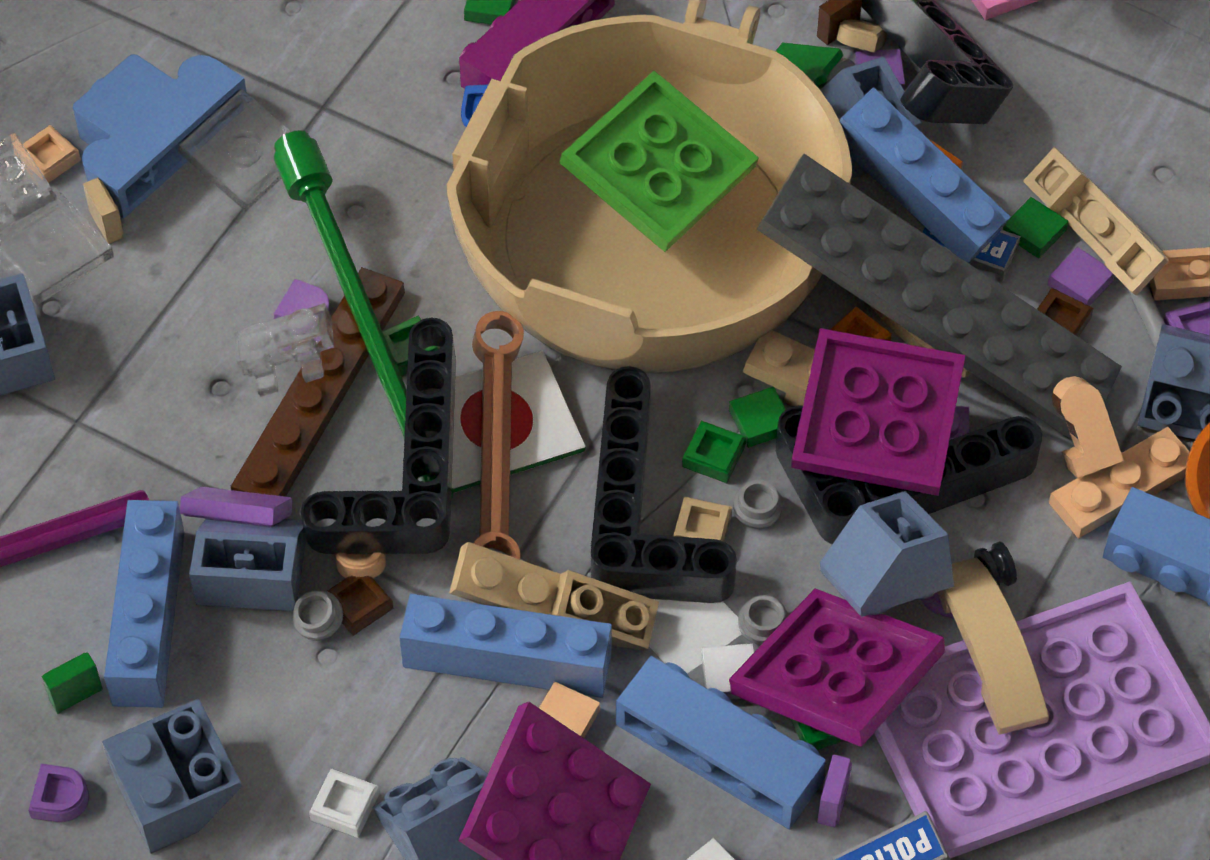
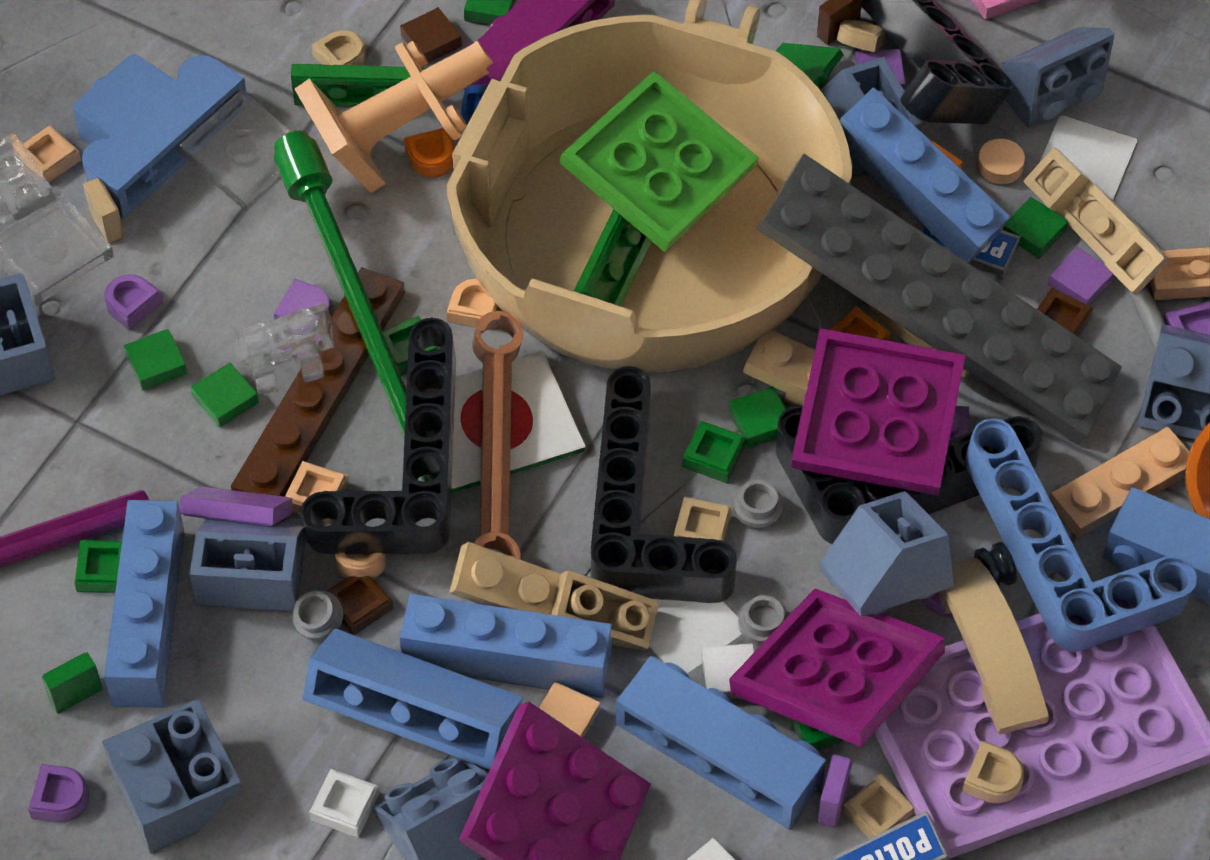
(97, 566): none -> green tile
(131, 299): none -> medium lavender tile
(155, 359): none -> green tile
(224, 394): none -> green tile
(314, 479): none -> light nougat tile
(340, 48): none -> tan tile
(347, 83): none -> green tile
(356, 131): none -> light nougat piece
(410, 697): none -> medium blue brick
(430, 152): none -> orange tile
(432, 34): none -> reddish brown tile
(469, 303): none -> light nougat tile
(614, 261): none -> green tile
(878, 807): none -> tan tile
(994, 775): none -> tan tile
(1001, 161): none -> light nougat tile
(1057, 554): none -> medium blue beam
(1059, 73): none -> sand blue slope
(1088, 425): light nougat leg -> none
(1093, 150): none -> white sticker

